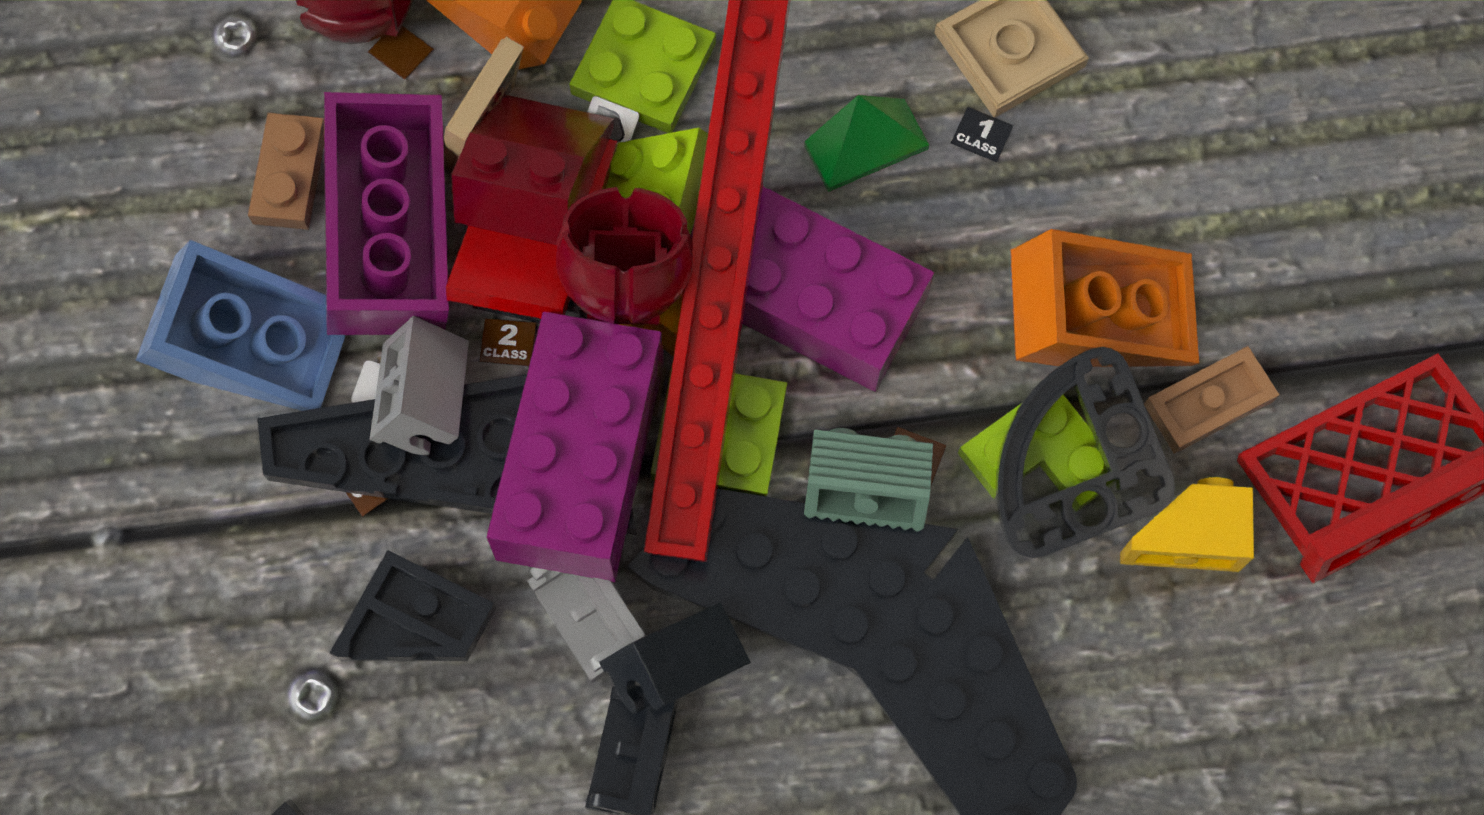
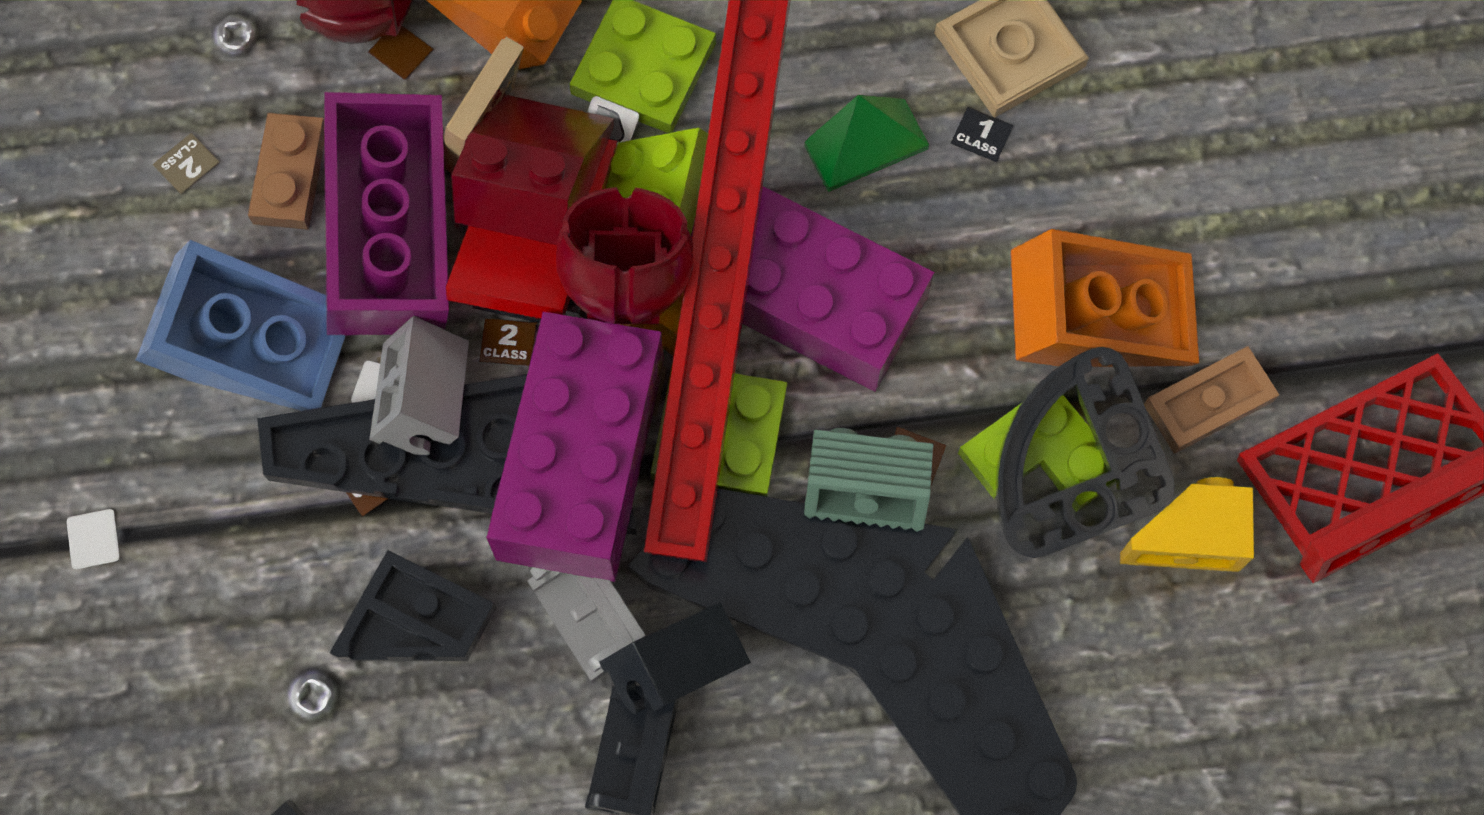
(93, 539): none -> white sticker
(186, 163): none -> dark tan sticker

